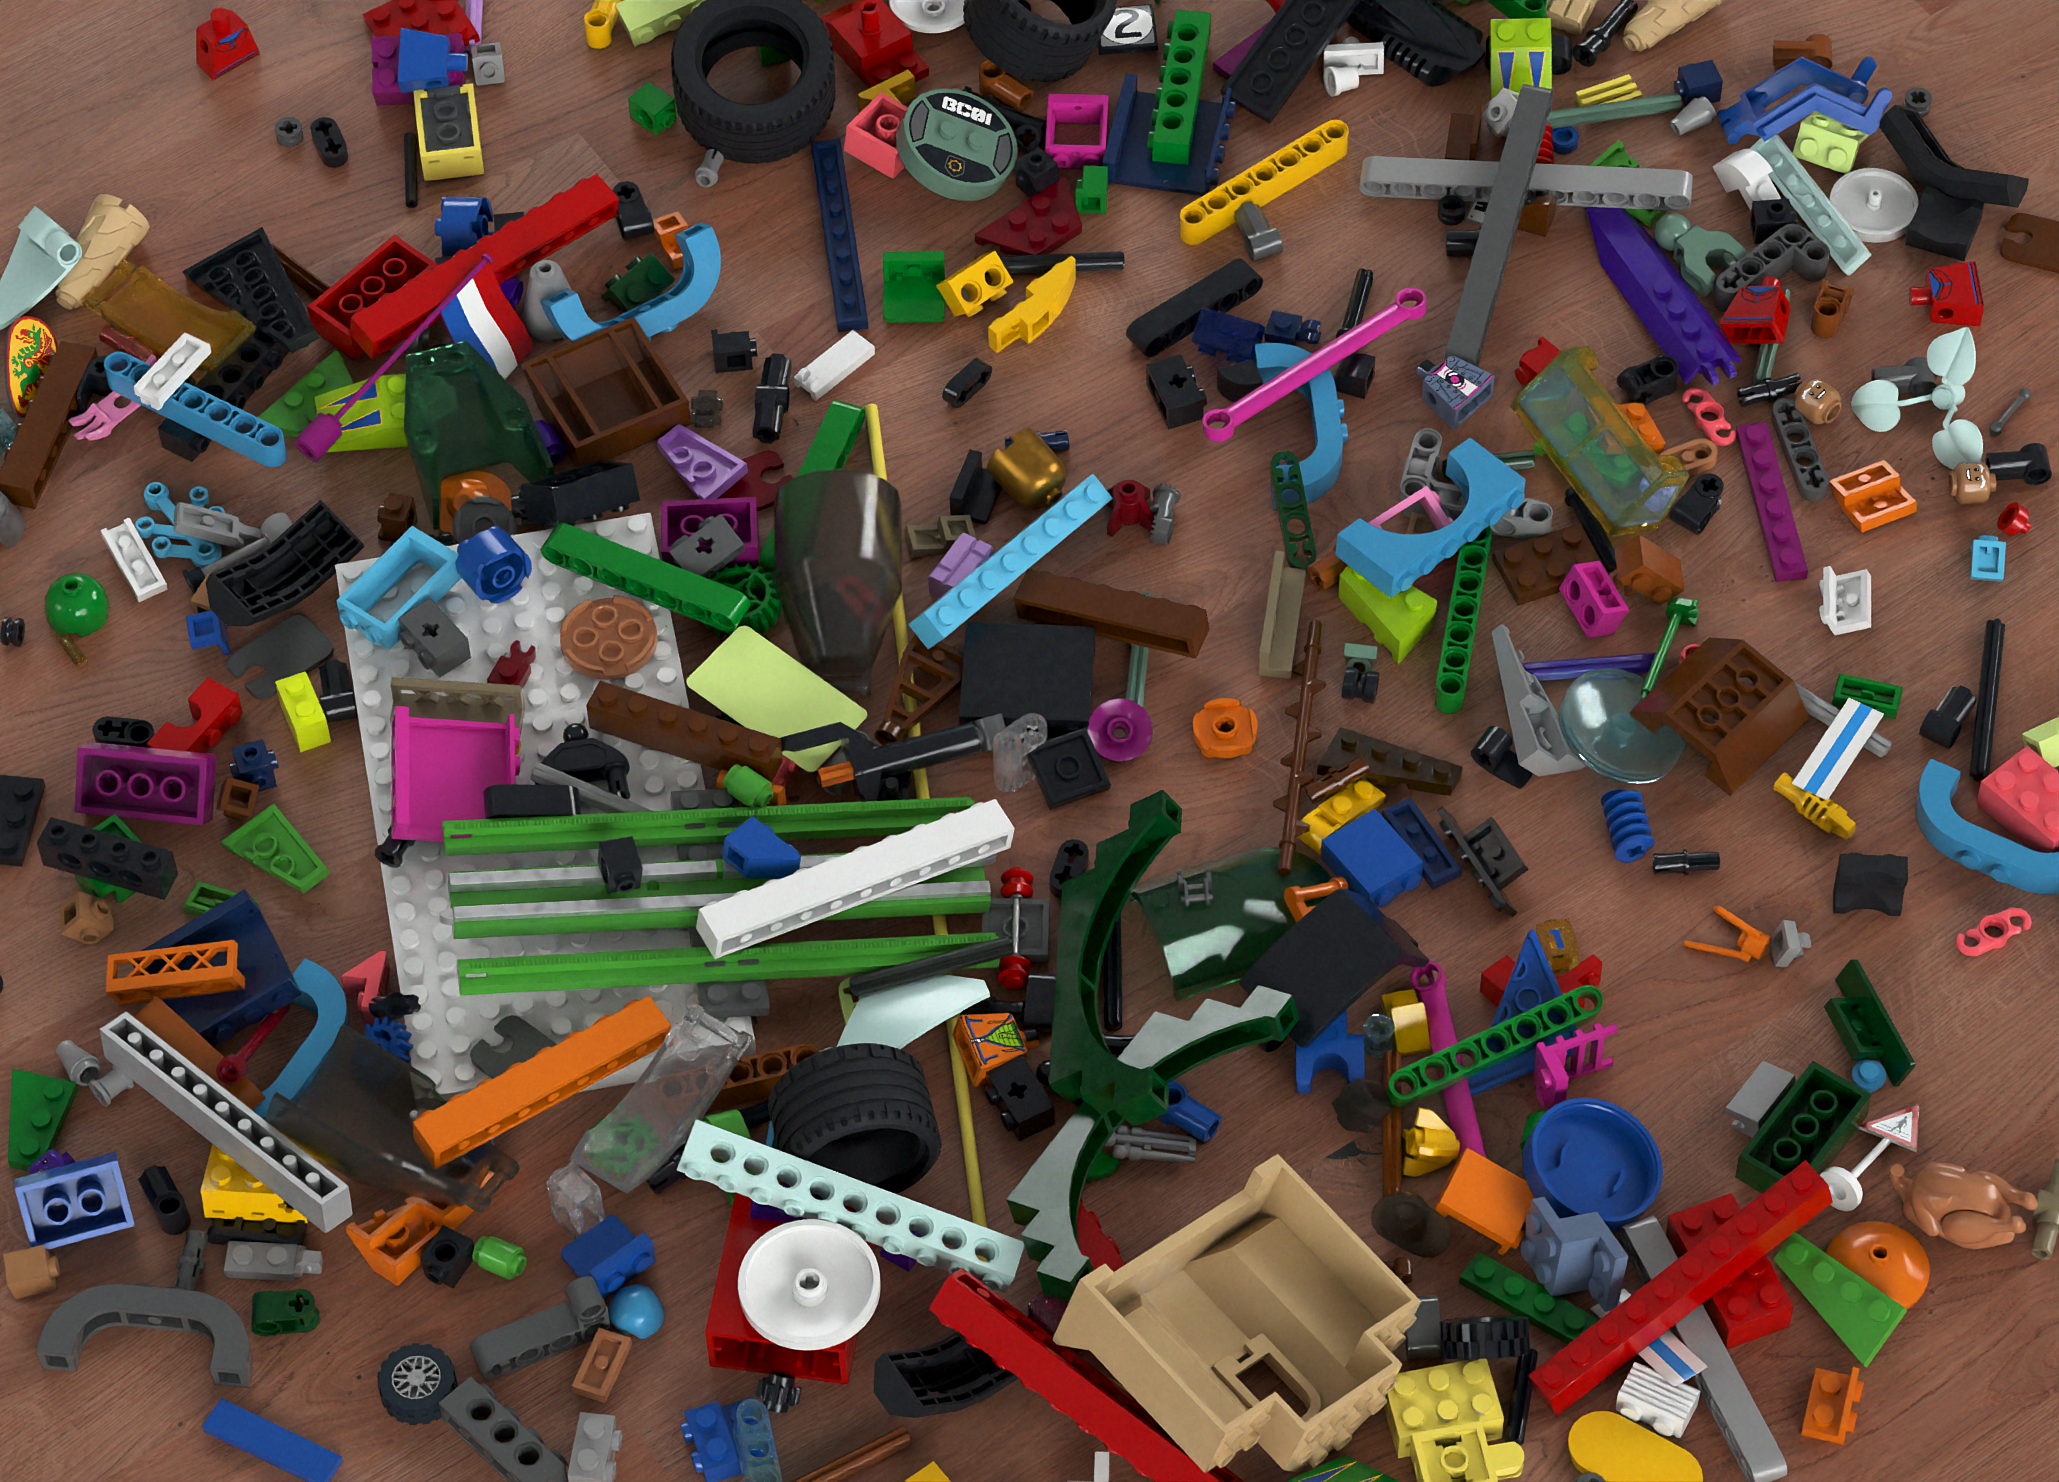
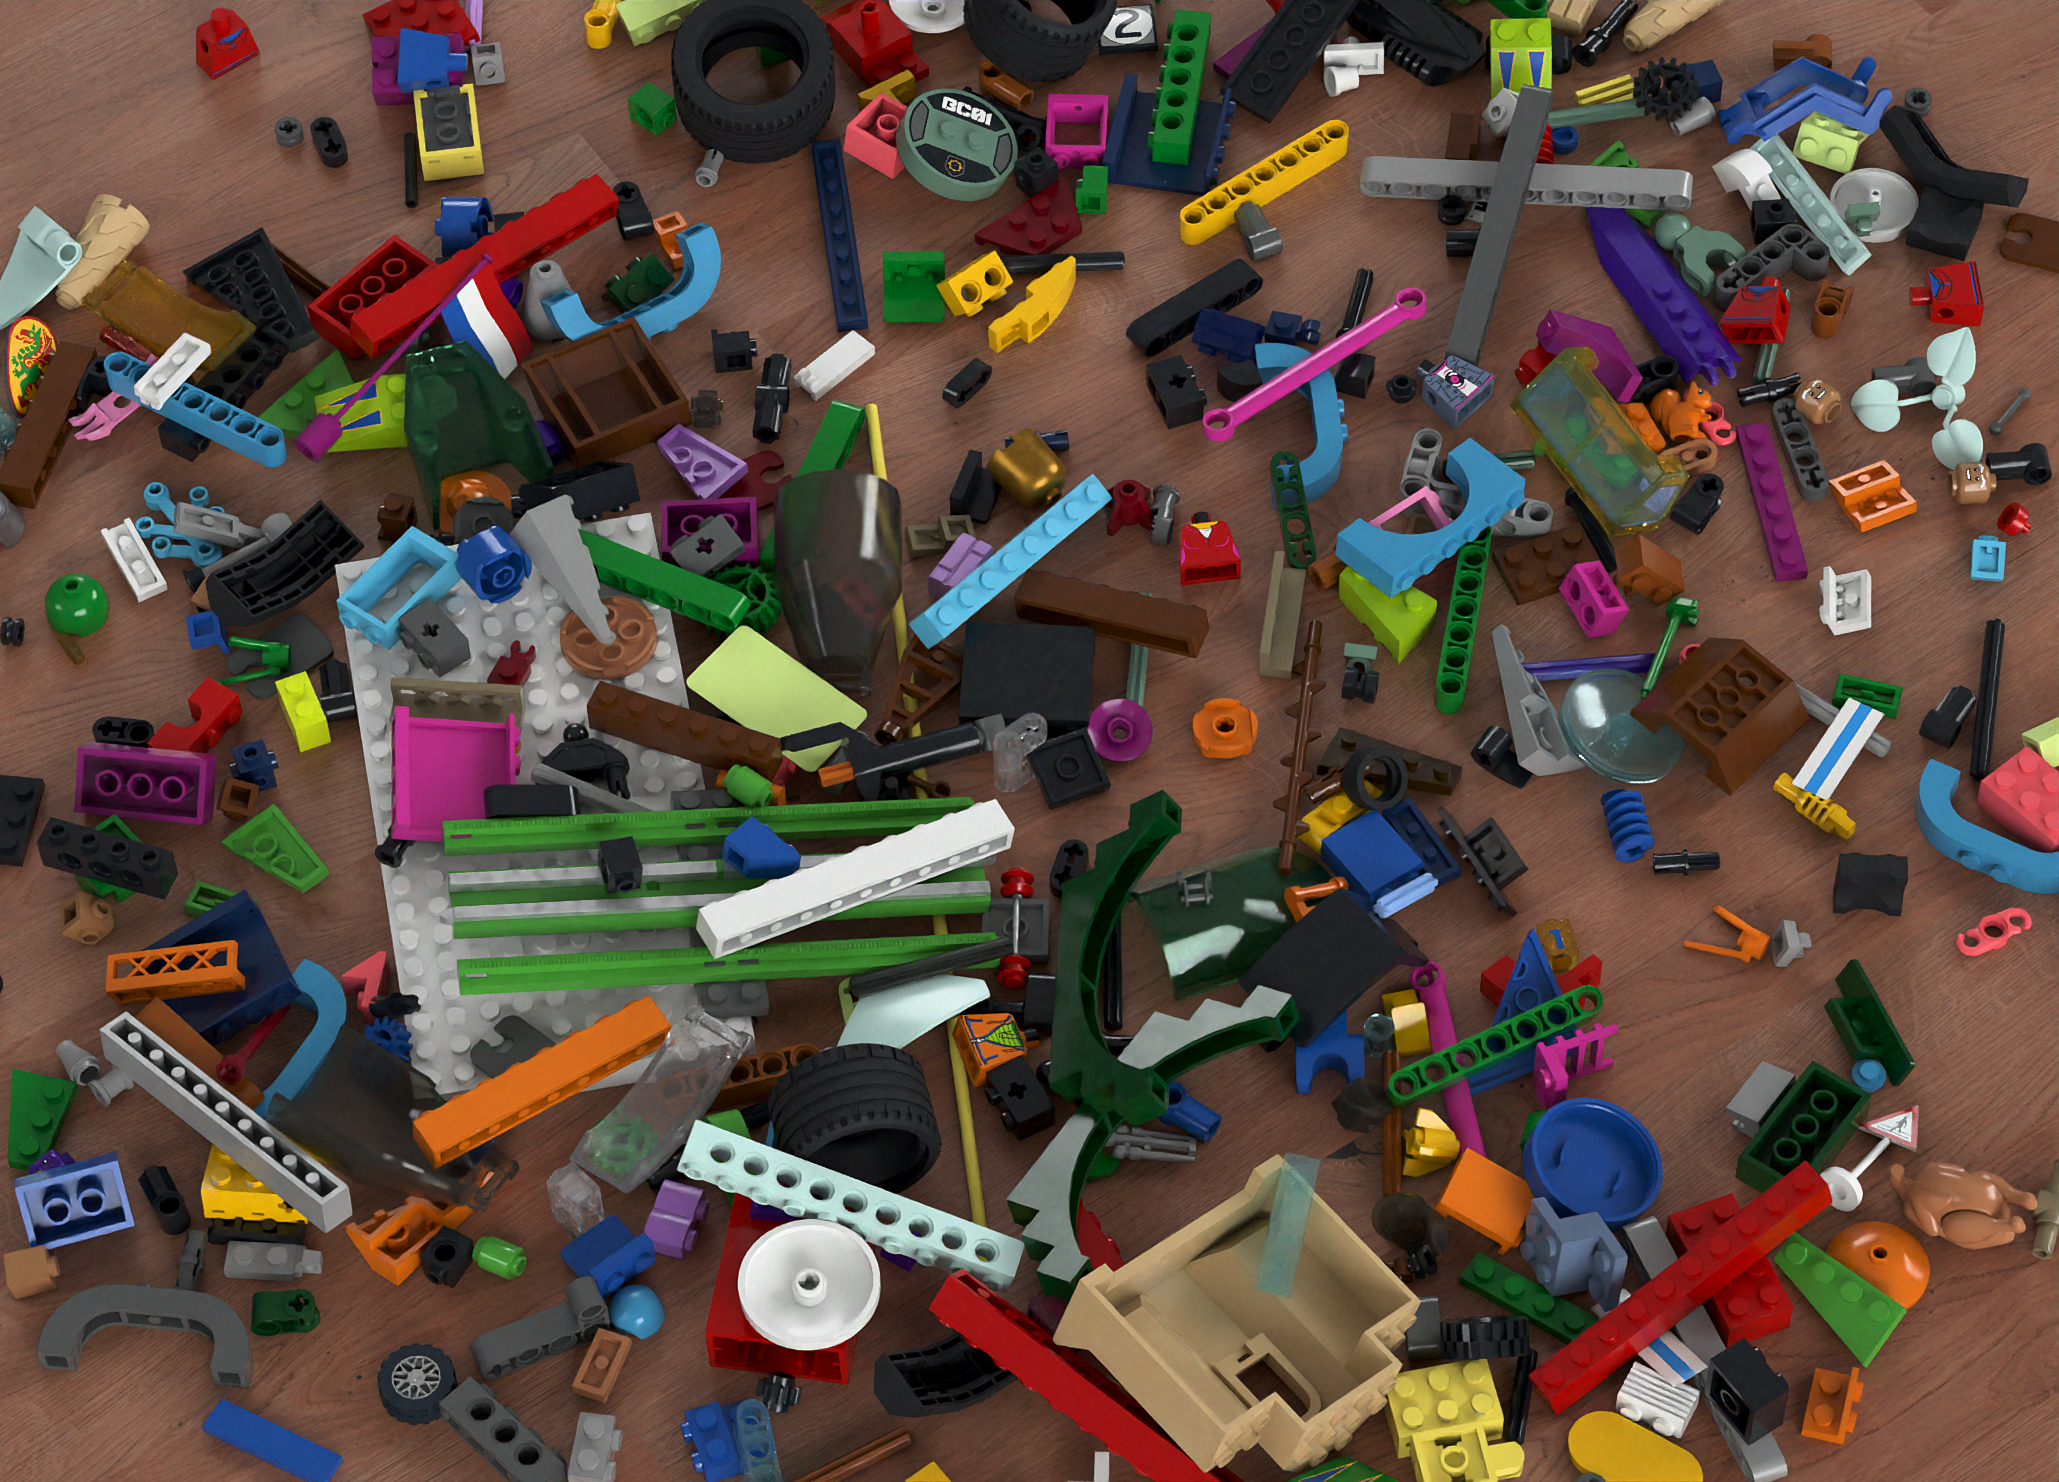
(274, 654): none -> green plant
(555, 548): none -> light grey wedge
(676, 1218): none -> medium lavender brick
(934, 789): none -> reddish brown hand
(1208, 552): none -> red torso
(1287, 1225): none -> clear light blue plate
(1396, 778): none -> black tyre
(1404, 393): none -> black plate
(1405, 895): none -> light blue axle
(1422, 1261): none -> black bush
(1538, 215): reddish brown brick -> none
(1615, 366): none -> magenta arch
(1681, 94): none -> black gear
(1682, 418): none -> orange animal
(1747, 1391): none -> black brick
(1863, 216): none -> sand green tile

